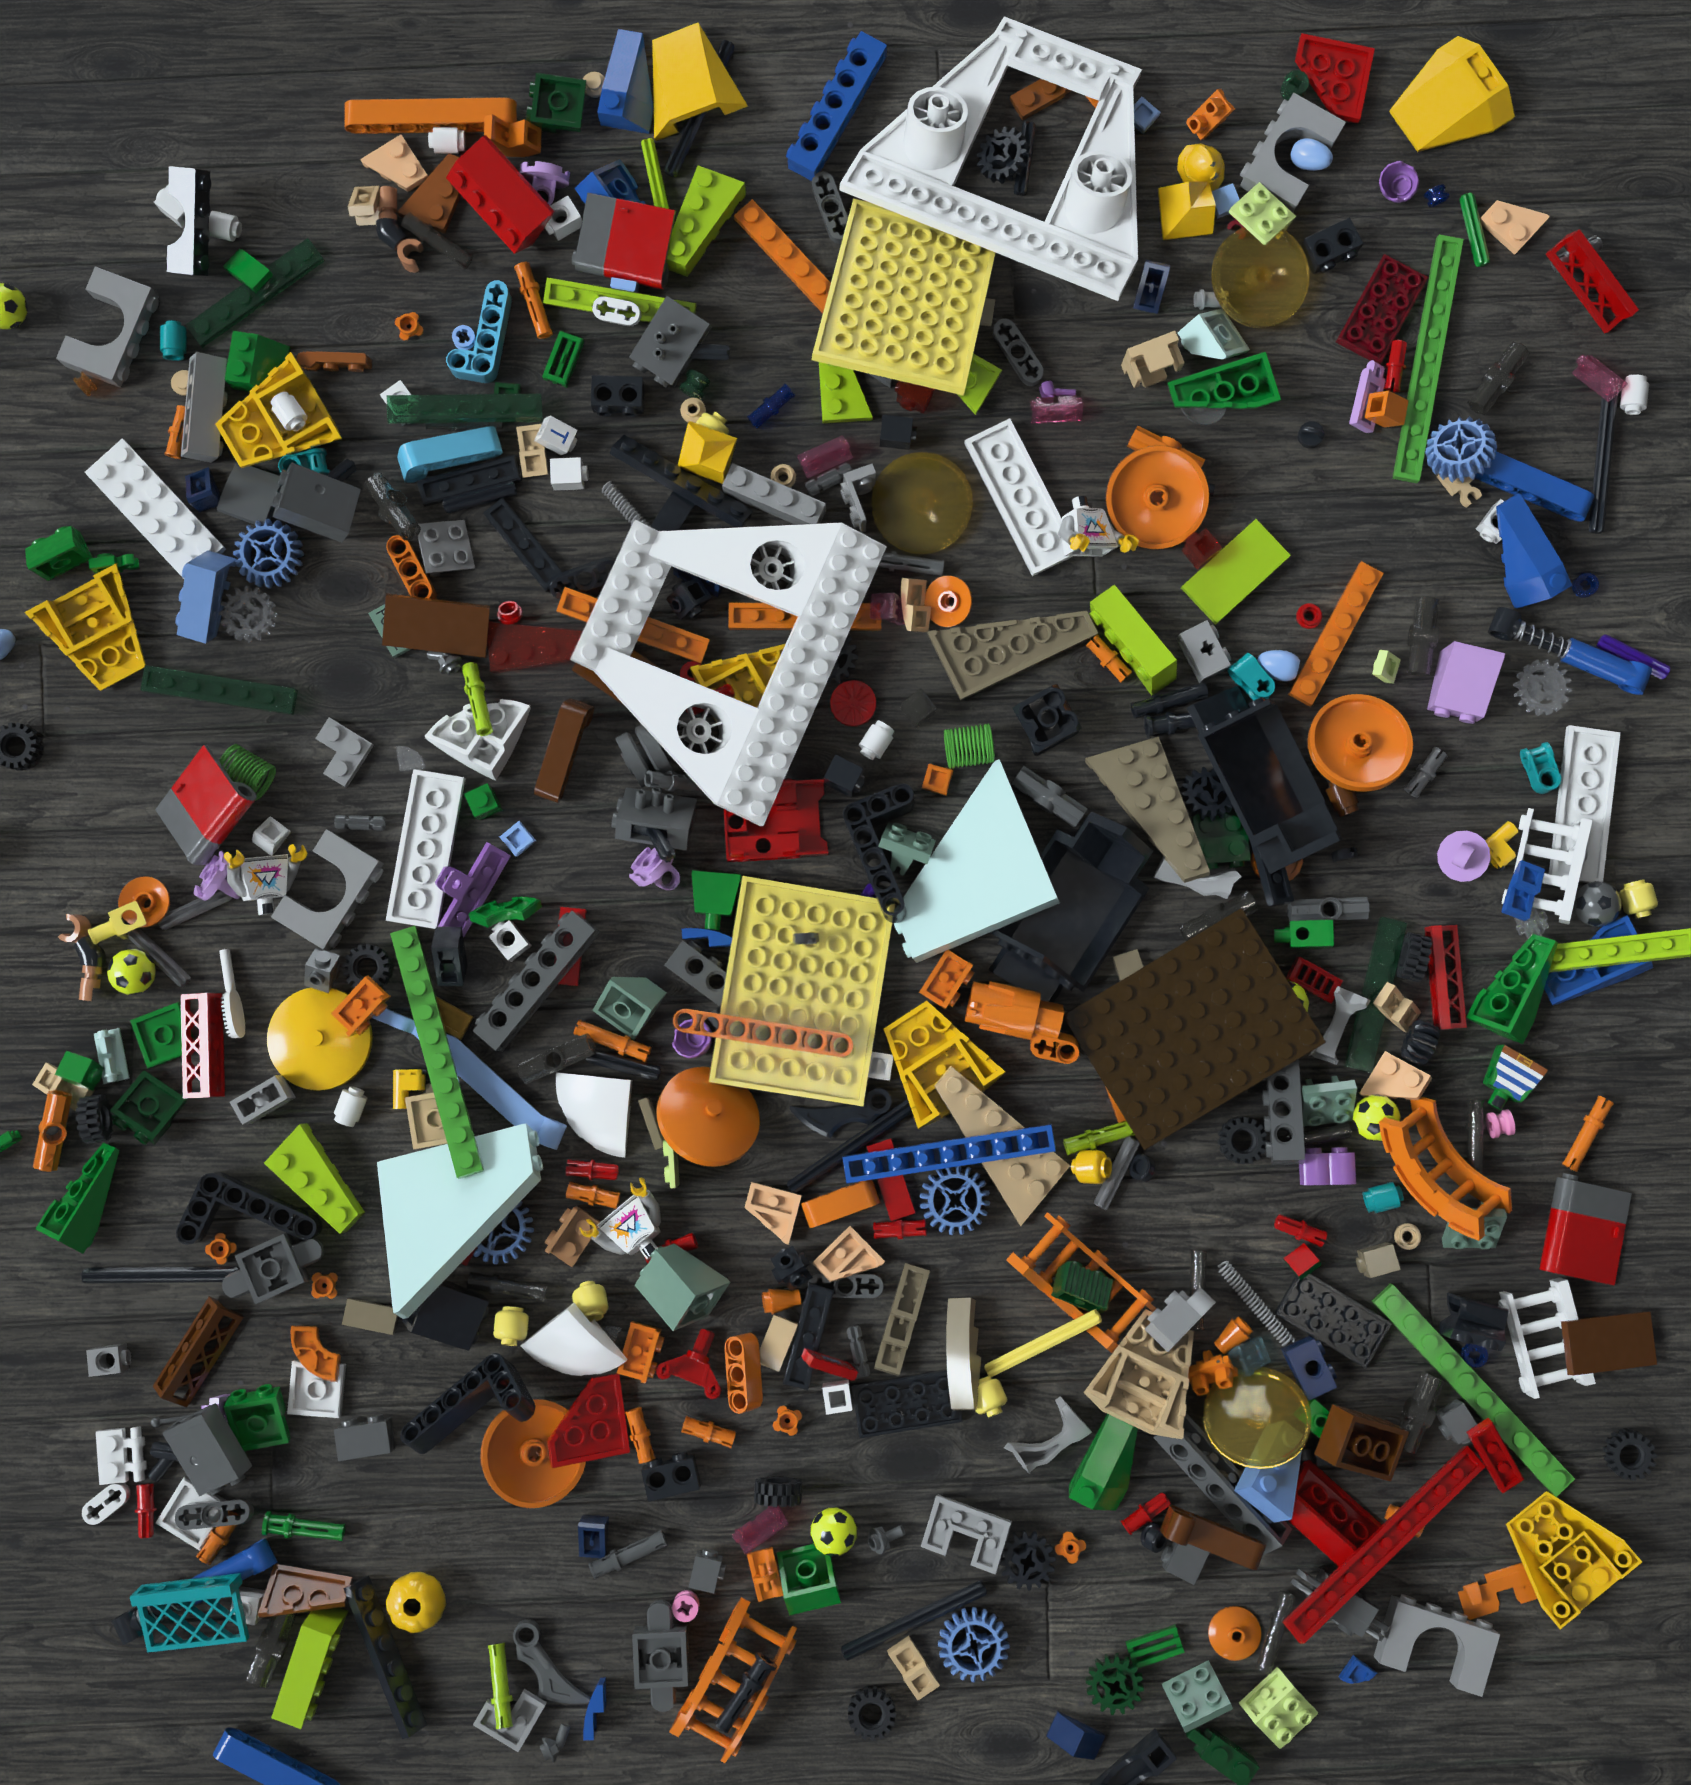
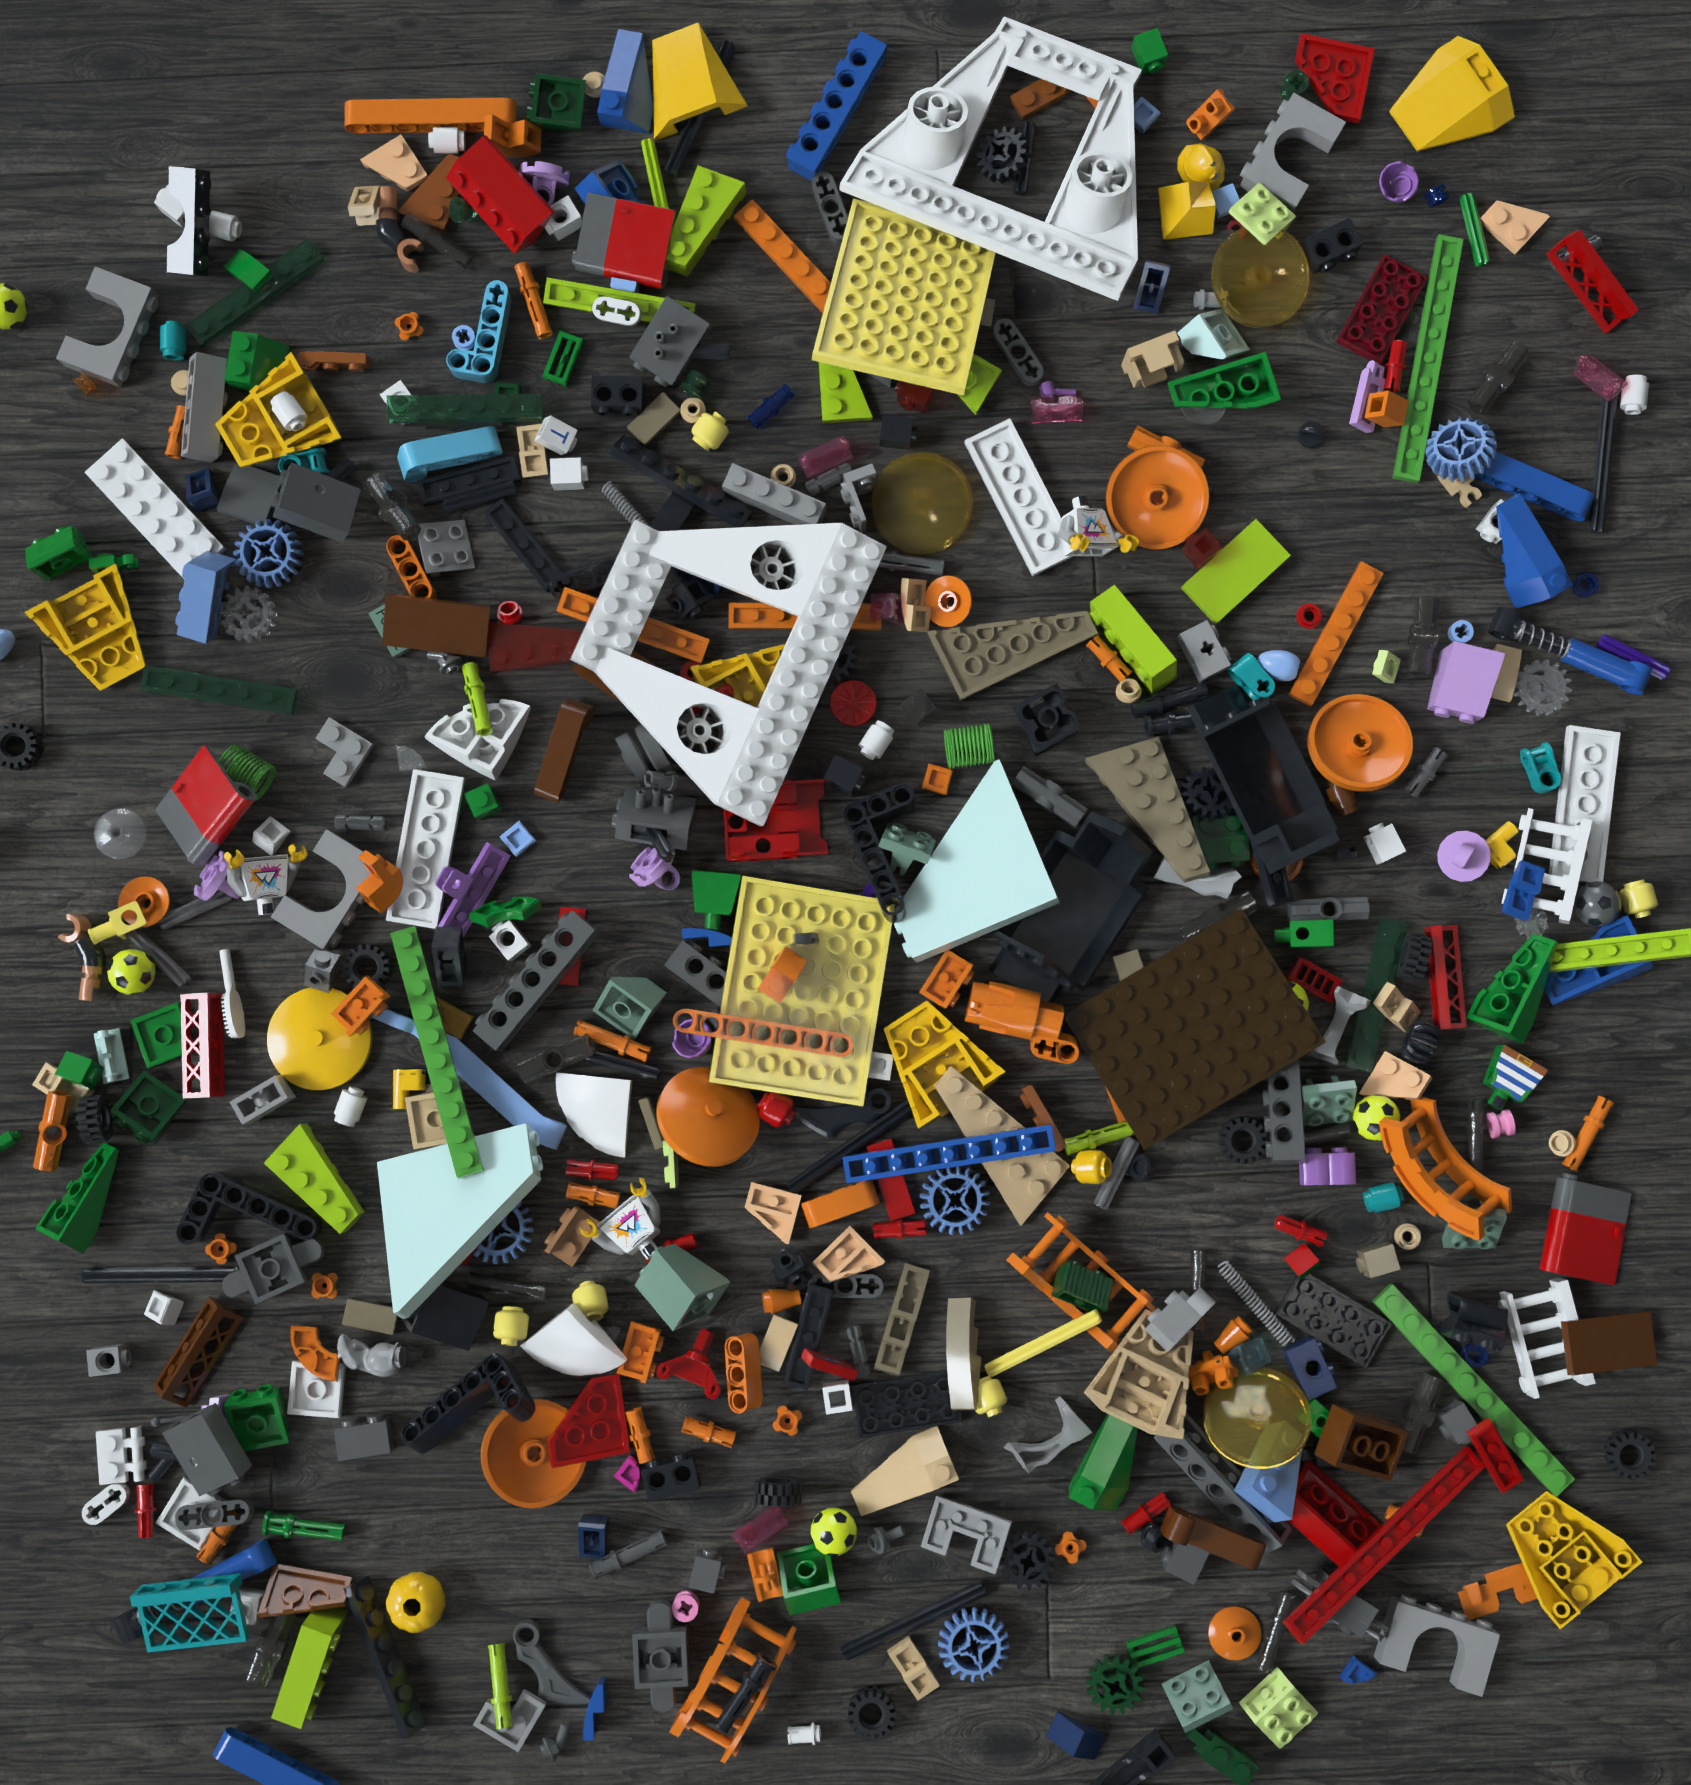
(131, 837): none -> clear dish
(163, 1308): none -> white slope
(380, 1360): none -> light grey animal
(383, 884): none -> orange brick
(462, 211): none -> clear green wheel
(629, 1473): none -> dark pink tile
(653, 419): none -> dark tan tile
(706, 452): yellow slope -> none
(776, 1109): none -> red head
(782, 974): none -> orange brick
(804, 1734): none -> white pin
(909, 1472): none -> tan wedge
(1031, 1100): none -> dark orange hinge
(1128, 685): none -> tan plate
(1149, 51): none -> green brick
(1311, 155): light blue animal -> none
(1384, 843): none -> white brick
(1468, 629): none -> light blue bush
(1508, 673): none -> tan slope
(1562, 1143): none -> tan plate

